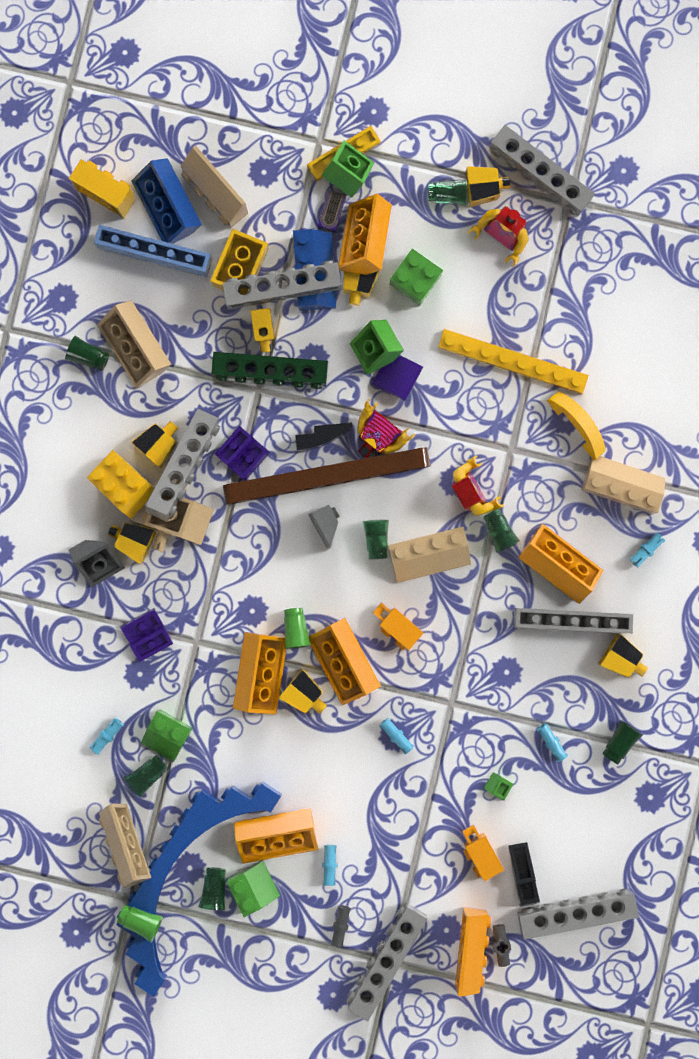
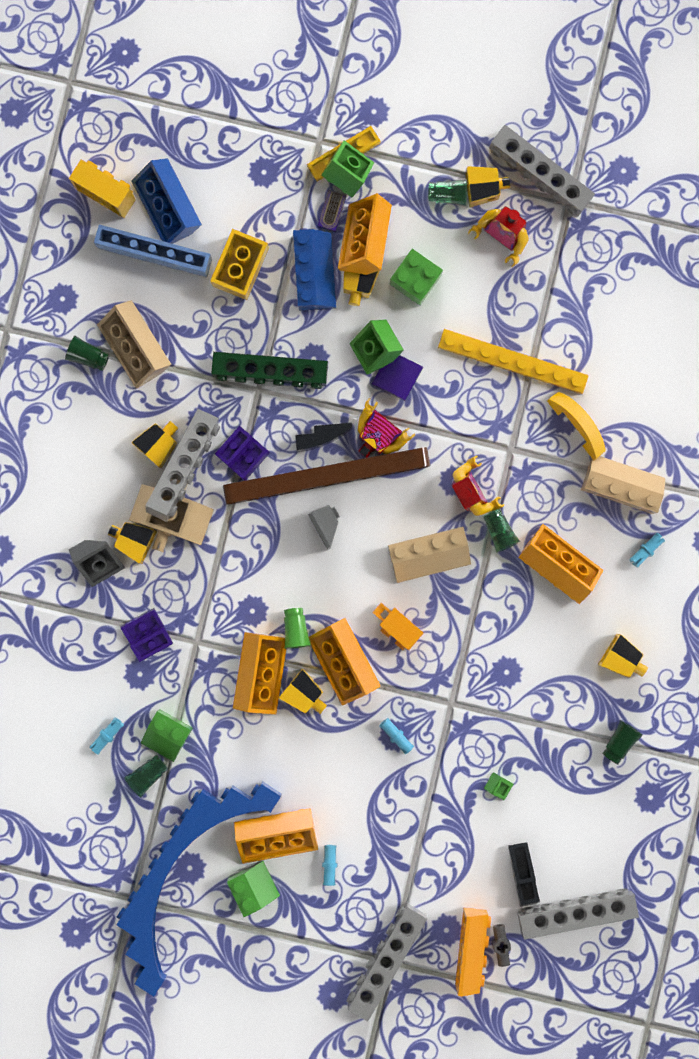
(121, 484): yellow brick -> none
(124, 845): tan slope -> none
(140, 922): bright green plant -> none
(213, 187): tan slope -> none
(214, 889): clear green plant -> none
(263, 319): yellow torso -> none
(274, 293): light grey brick -> none
(340, 926): dark grey pin -> none
(376, 538): clear green plant -> none
(482, 854): light orange brick -> none
(552, 742): medium azure pin -> none
(573, 620): light grey brick -> none

